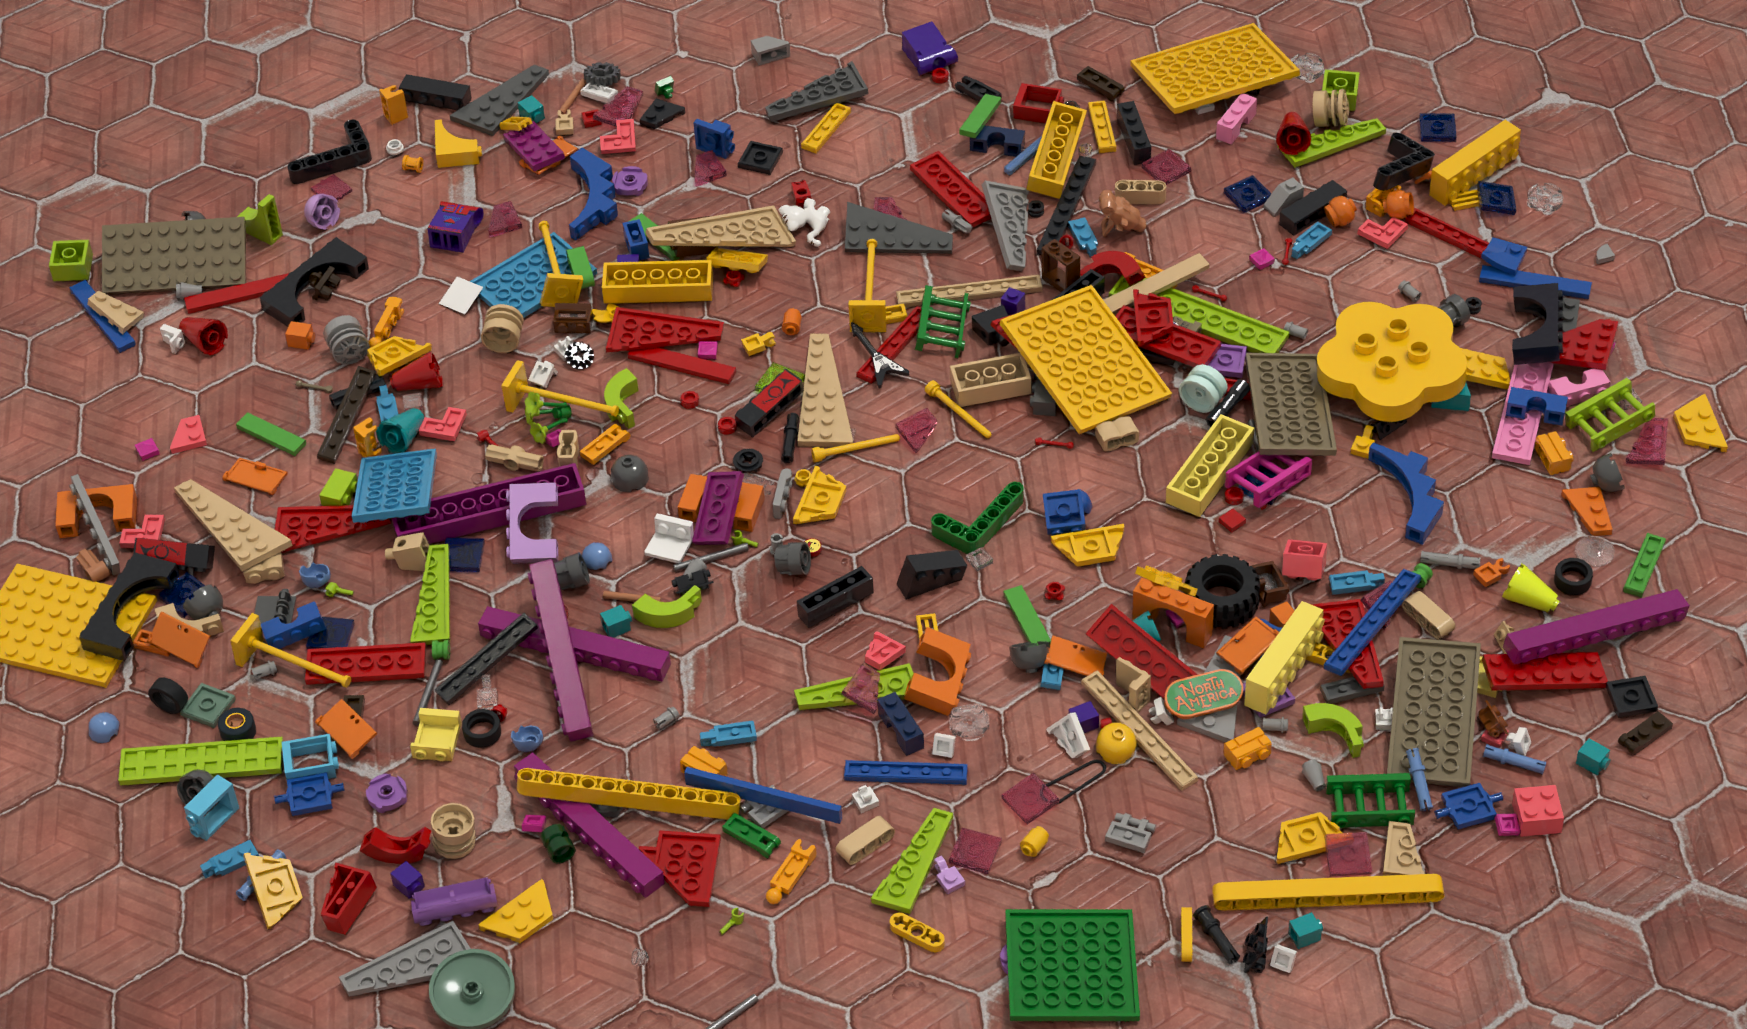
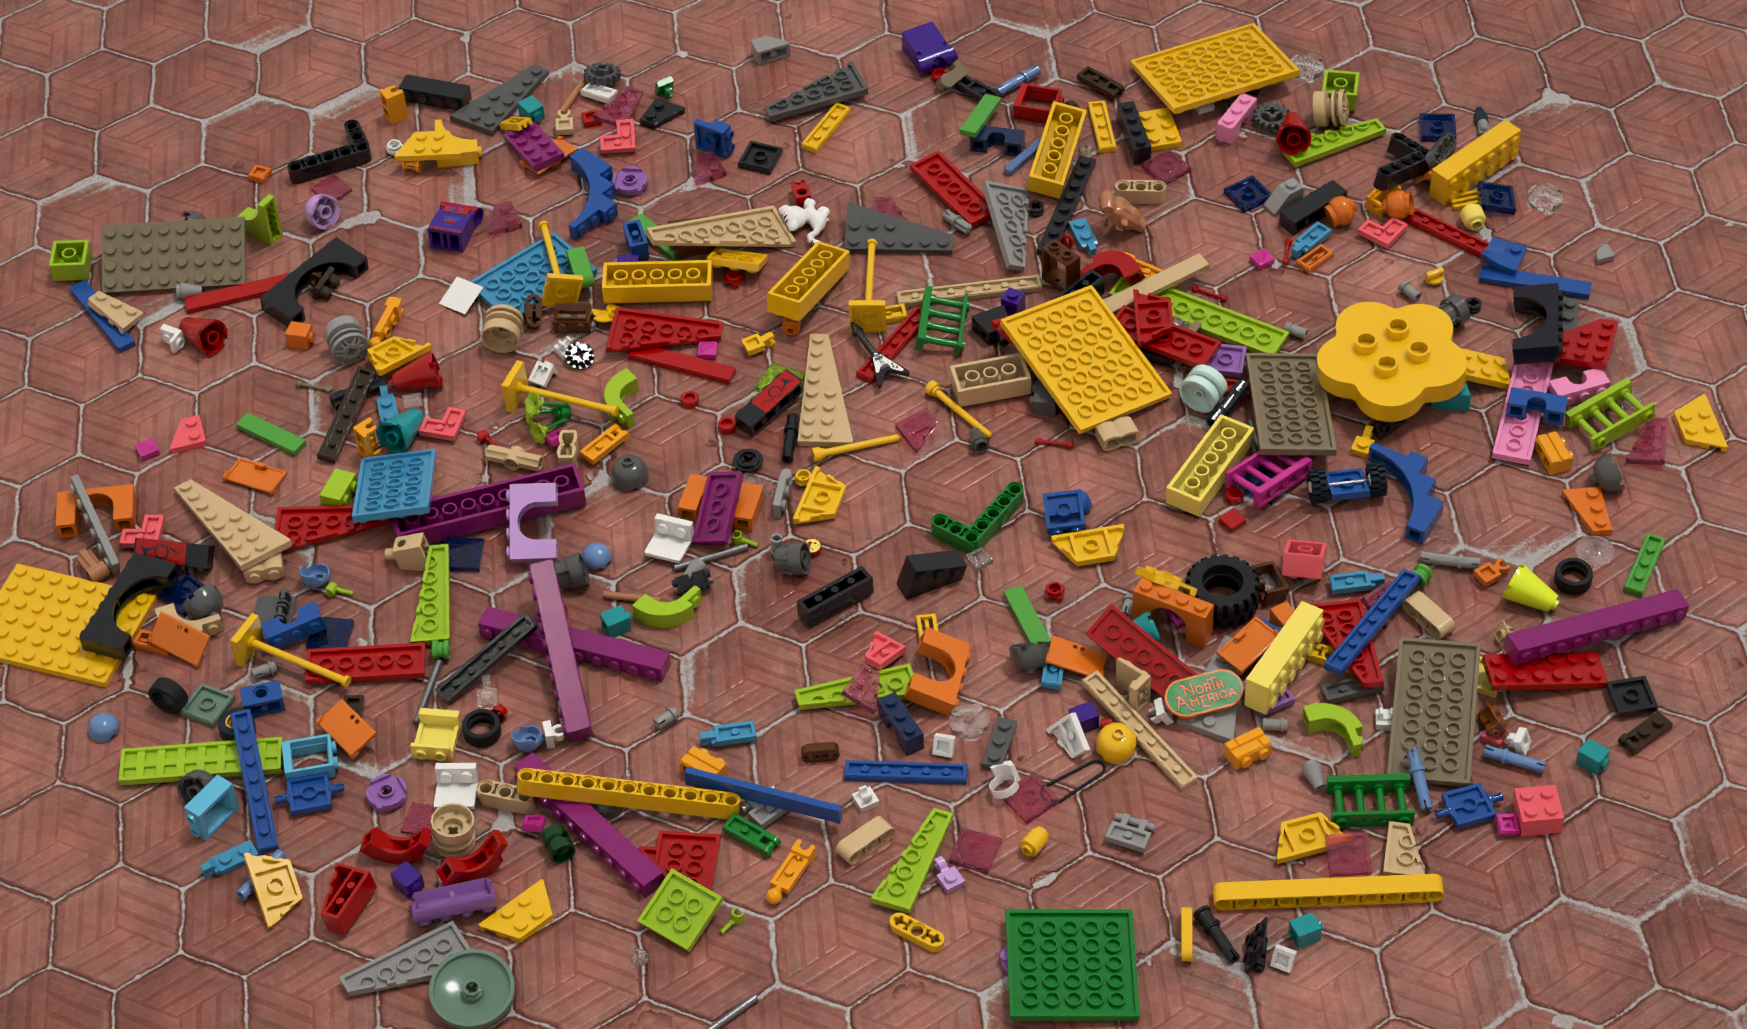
(254, 781): none -> blue tile
(260, 174): none -> orange tile
(263, 698): none -> blue brick
(418, 818): none -> clear pink piece
(429, 146): none -> yellow wing
(456, 784): none -> white bracket
(475, 865): none -> red arch
(504, 797): none -> tan beam
(537, 311): none -> reddish brown beam
(551, 734): none -> white tile
(680, 910): none -> lime plate
(808, 281): none -> yellow brick
(820, 752): none -> reddish brown beam
(948, 80): none -> dark tan leg
(979, 442): none -> dark grey cone
(999, 742): none -> dark grey plate
(1004, 772): none -> white piece
(1023, 77): none -> medium blue pin
(1127, 607): none -> light grey pin
(1160, 129): none -> yellow plate
(1269, 116): none -> dark grey gear
(1317, 260): none -> orange tile
(1347, 483): none -> plate
(1435, 276): none -> yellow plate
(1441, 150): none -> dark grey beam
(1473, 216): none -> light yellow head
(1481, 121): none -> piece

